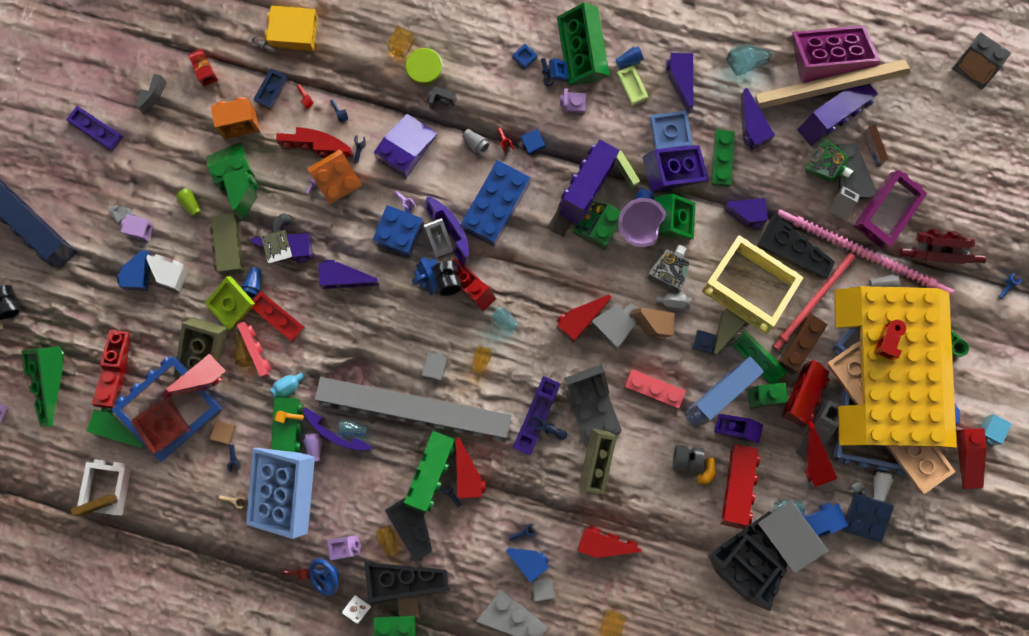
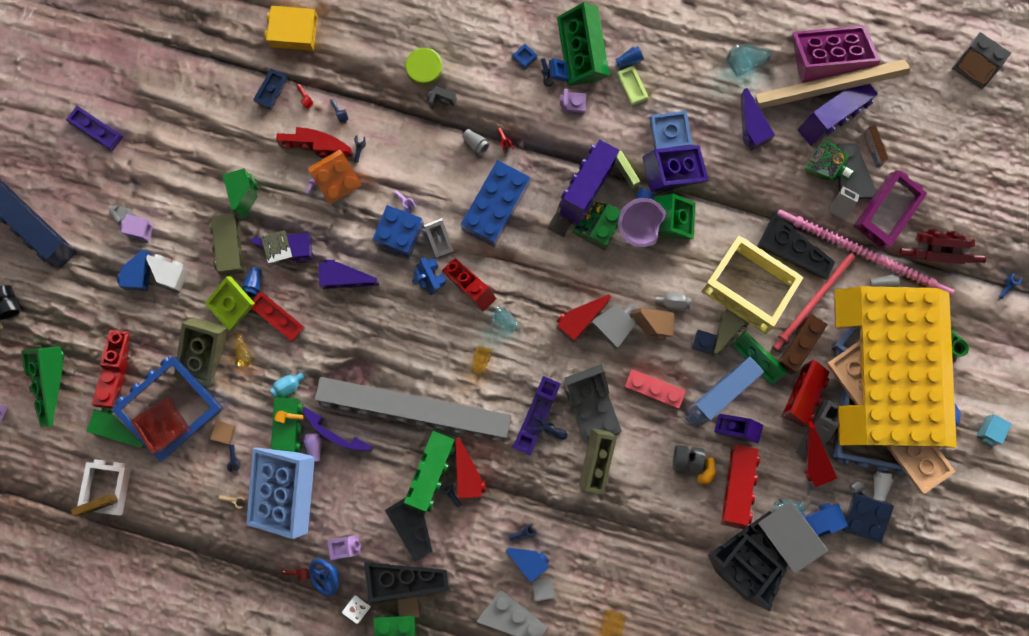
(148, 98): dark grey slope -> none
(188, 201): lime cone -> none
(198, 378): slope -> none
(202, 67): red leg -> none
(227, 161): green slope -> none
(235, 118): orange brick -> none
(255, 350): coral plate -> none
(263, 45): light grey hand -> none
(280, 221): dark grey arm -> none
(349, 428): clear light blue cone -> none
(387, 540): clear yellow cone -> none
(400, 42): clear yellow brick -> none
(405, 145): slope -> none
(435, 366): light grey brick -> none
(437, 211): dark purple slope -> none
(447, 278): black wheel -> none
(533, 141): blue tile -> none
(600, 545): red slope -> none
(671, 269): torso -> none
(681, 76): dark purple slope -> none
(722, 158): green plate -> none
(748, 212): dark purple slope -> none
(768, 395): green torso -> none
(890, 339): red leg -> none
(972, 457): red slope -> none

